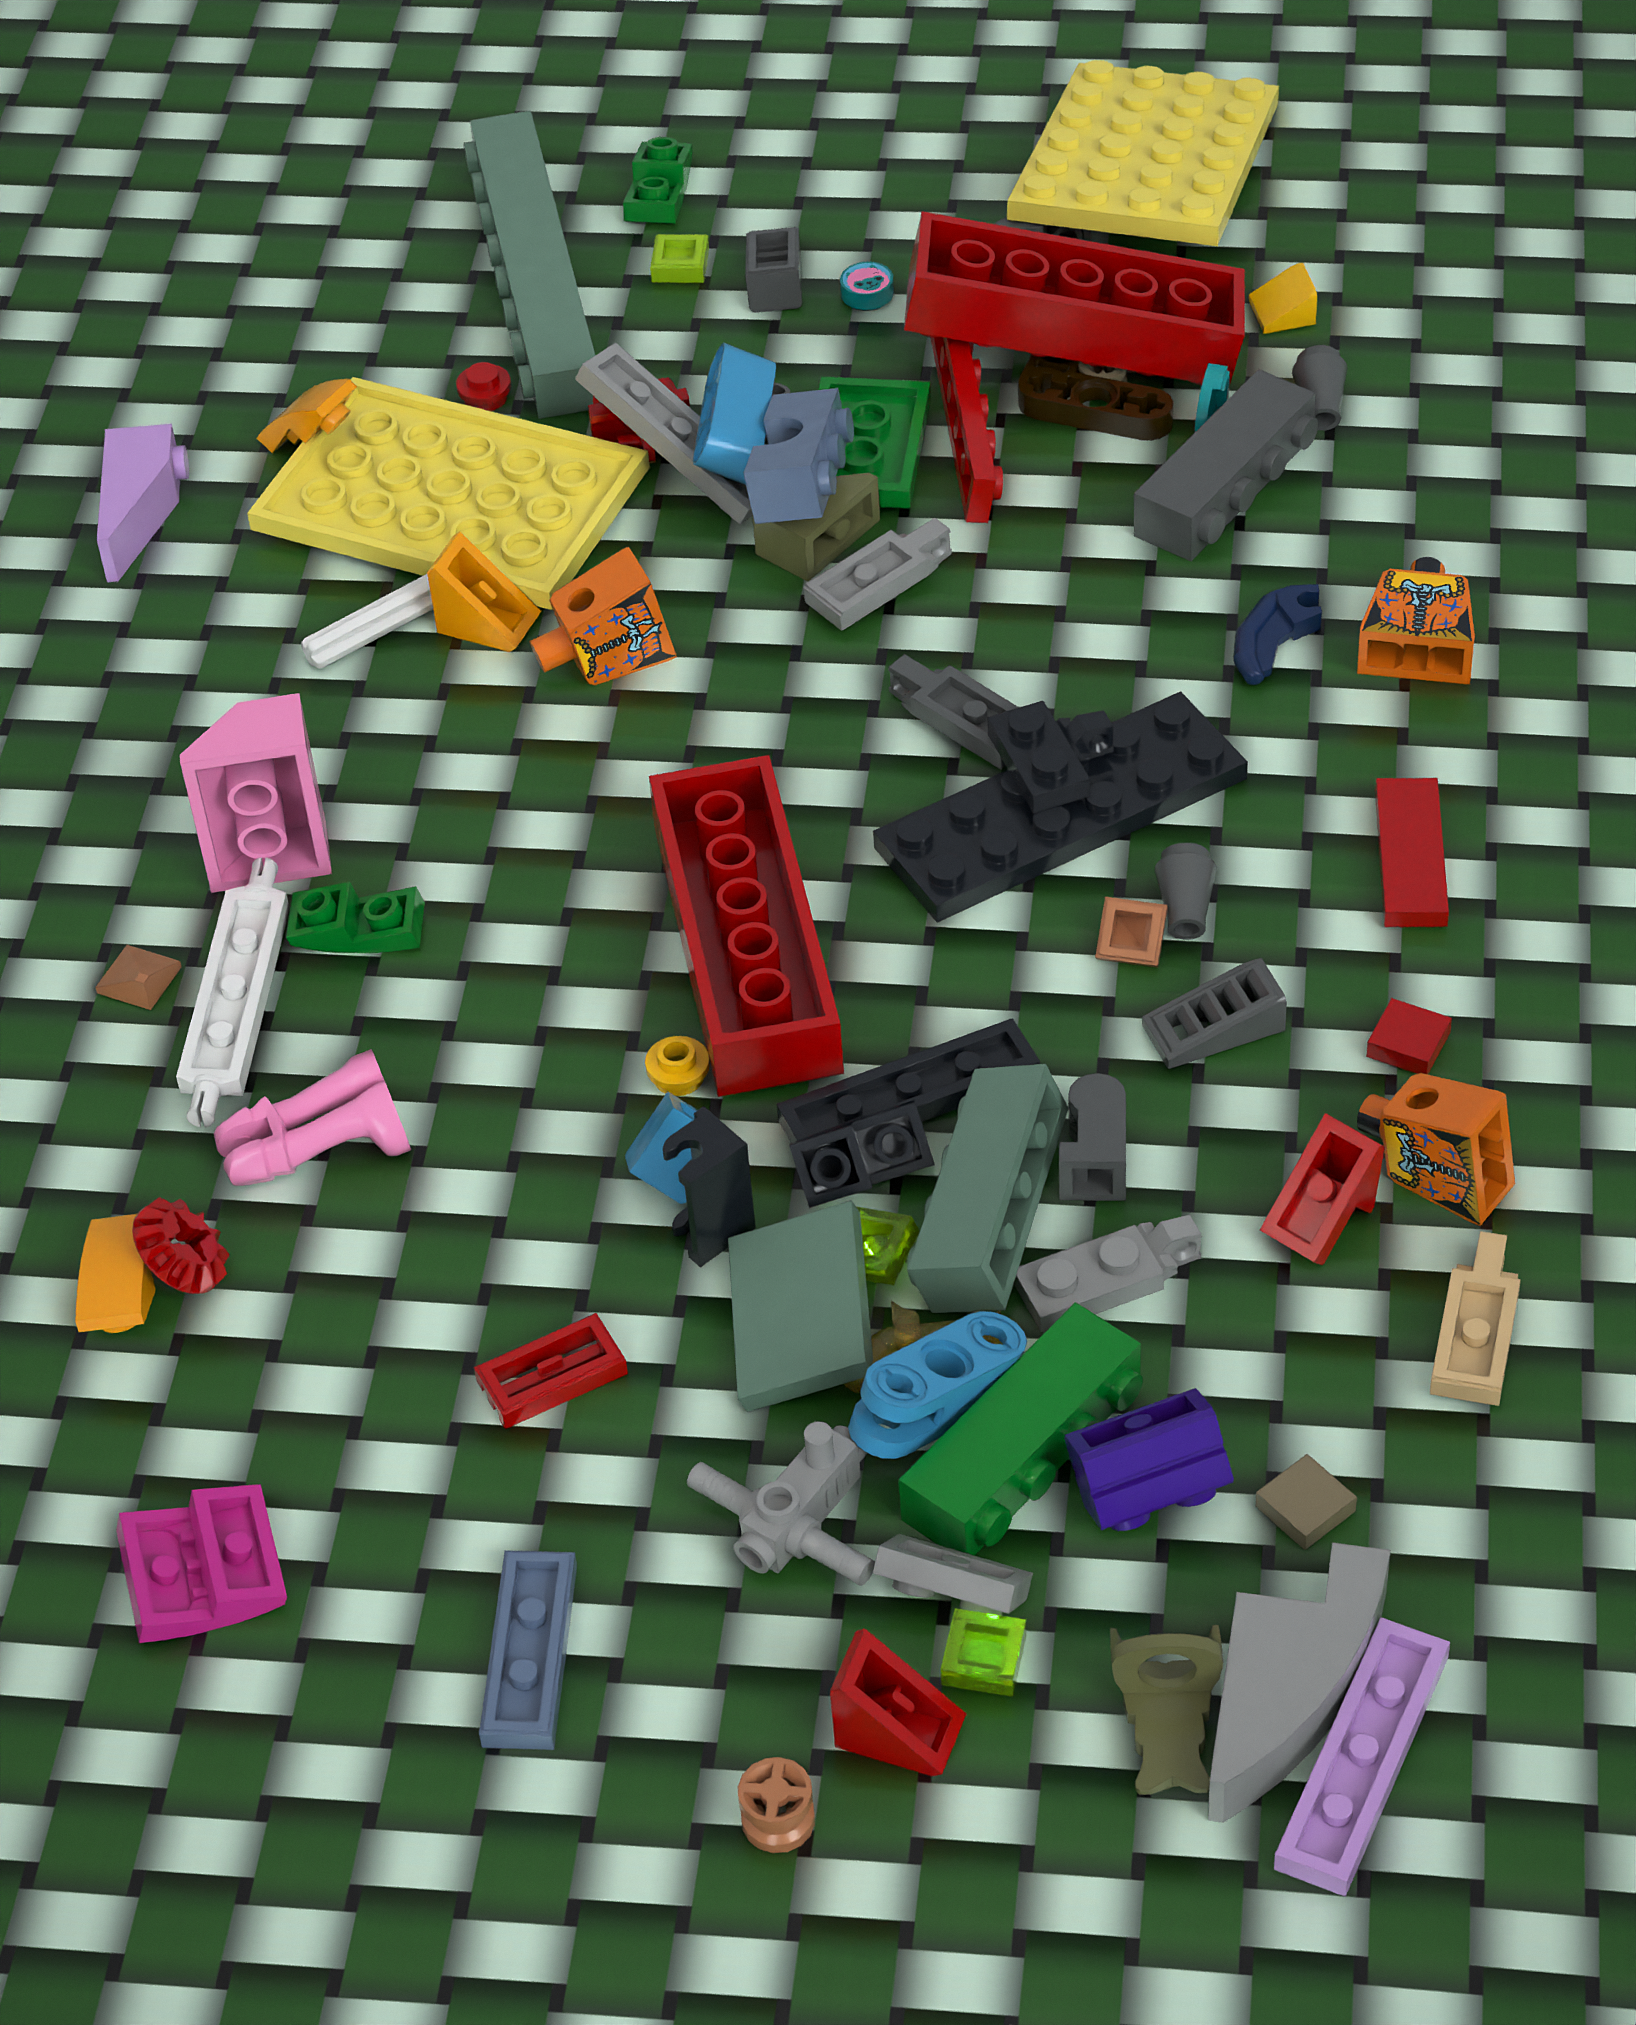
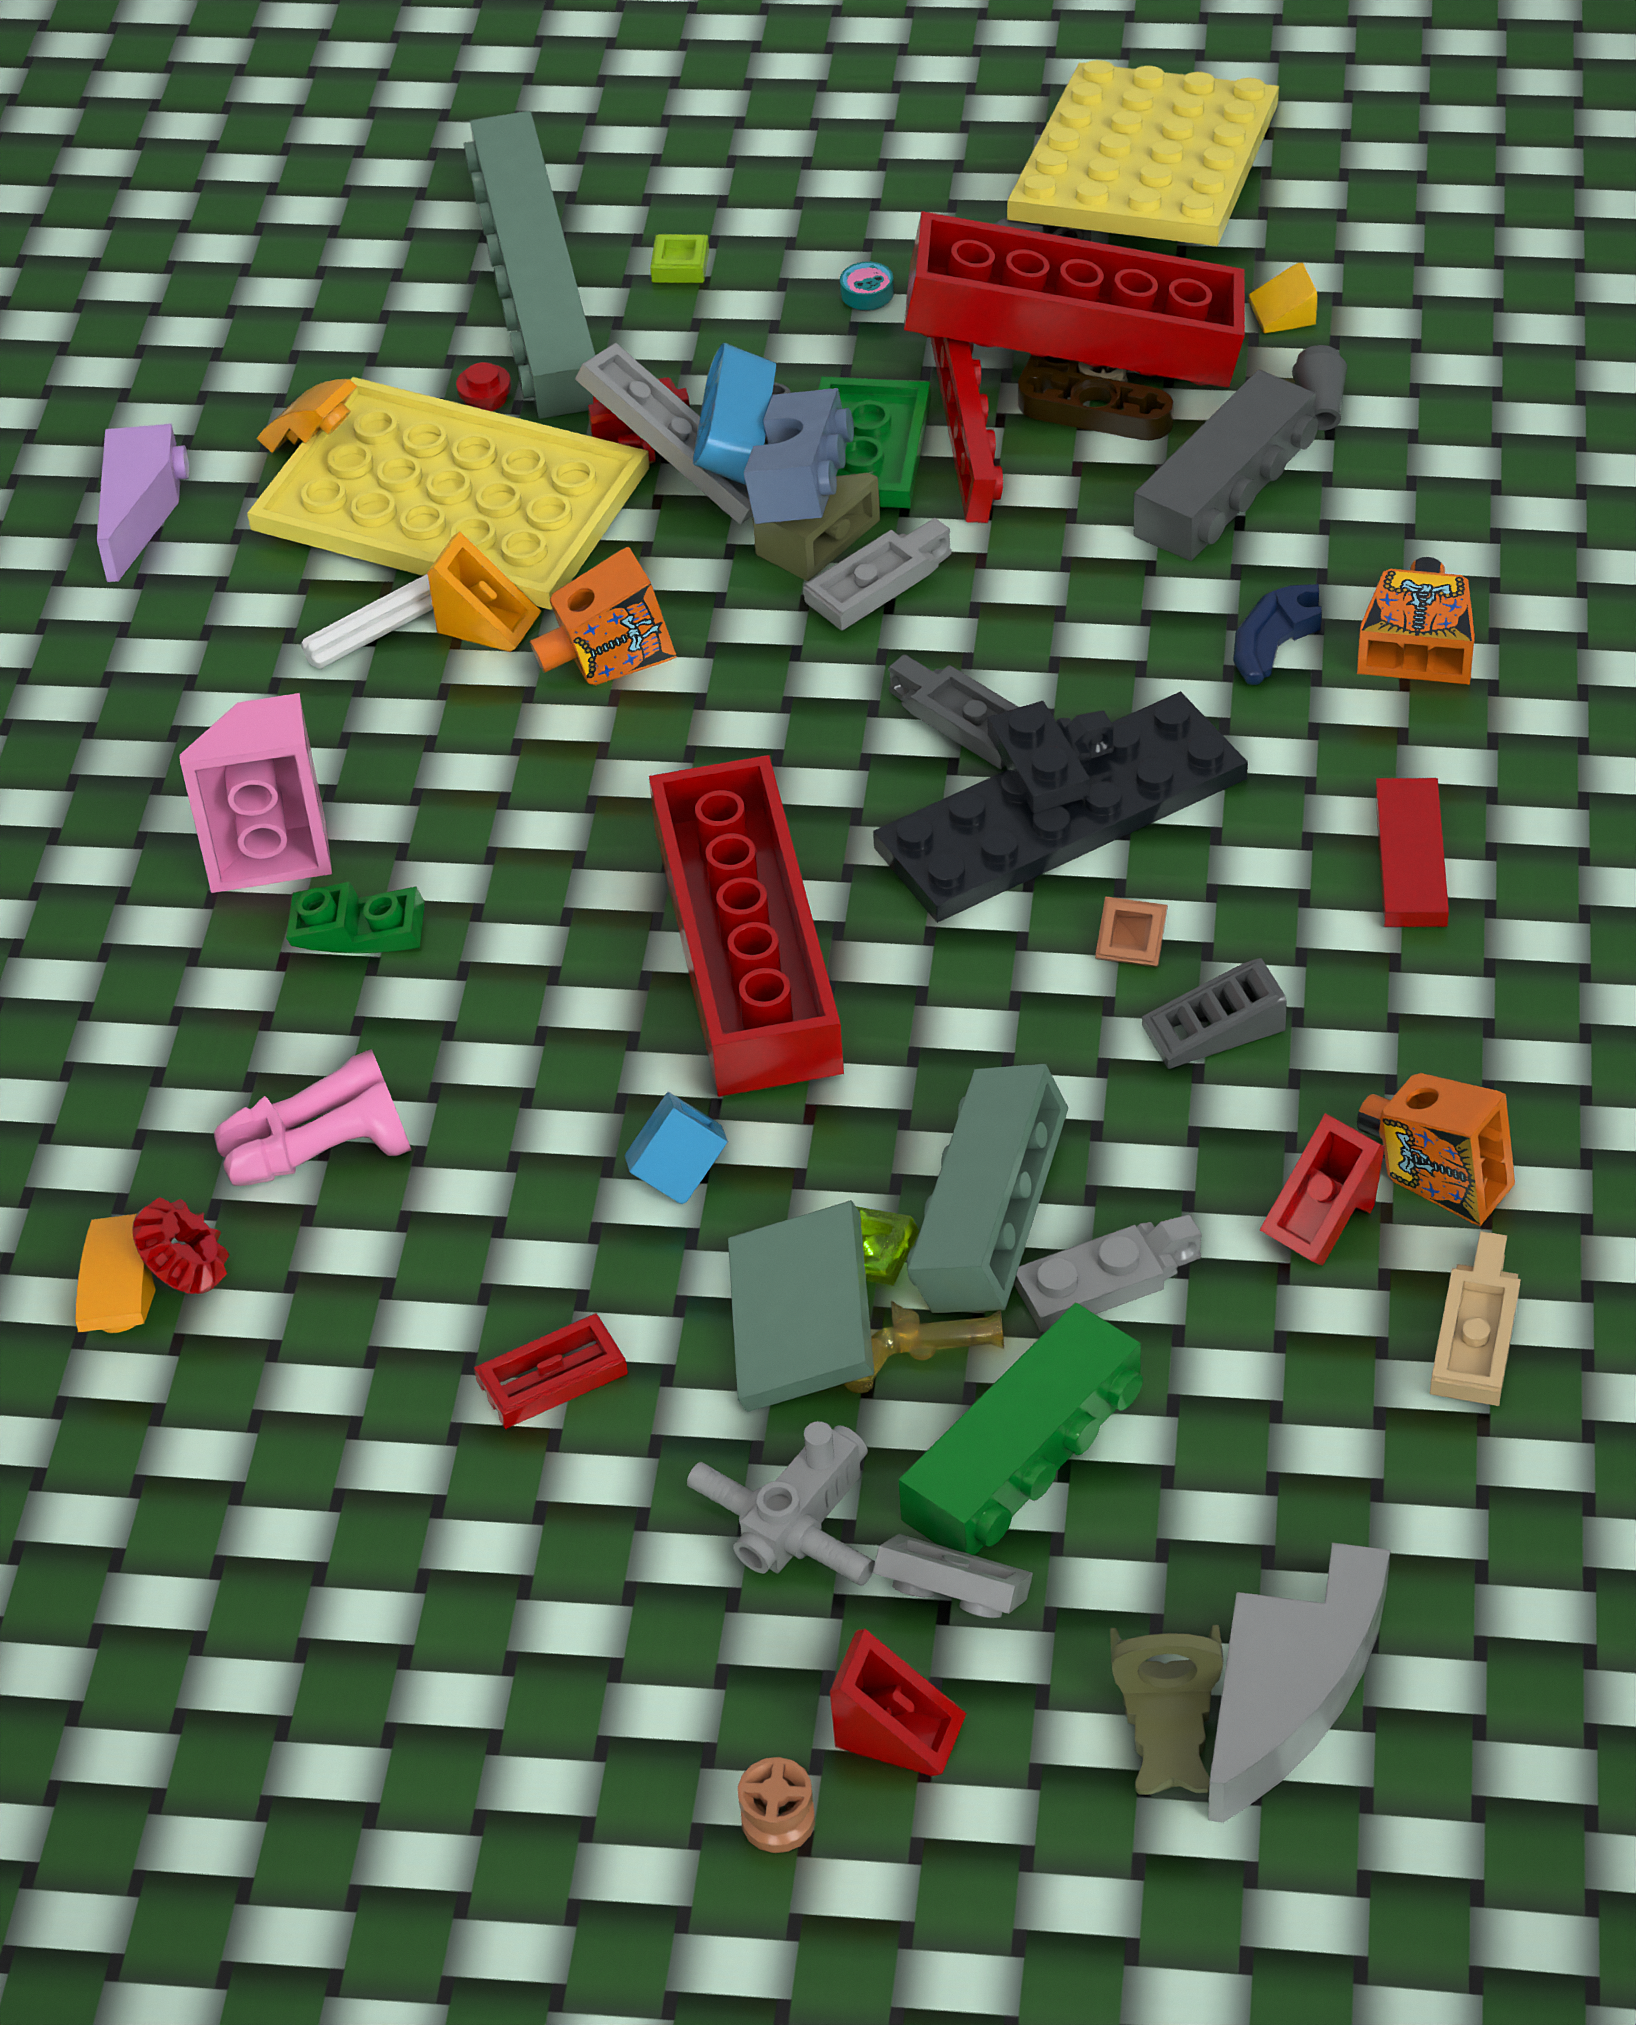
(138, 977): nougat slope -> none
(200, 1563): dark pink slope -> none
(233, 993): white plate -> none
(528, 1650): sand blue tile -> none
(659, 181): green slope -> none
(677, 1064): yellow plate -> none
(714, 1183): black hinge -> none
(773, 269): dark grey slope -> none
(861, 1153): black slope -> none
(931, 1077): black plate -> none
(932, 1383): dark azure piece -> none
(983, 1652): clear neon green plate -> none
(1096, 1160): dark grey leg -> none
(1149, 1460): dark purple brick -> none
(1186, 886): dark grey cone -> none
(1213, 393): teal tile -> none
(1306, 1501): dark tan tile -> none
(1362, 1757): lavender plate -> none
(1409, 1037): red tile -> none

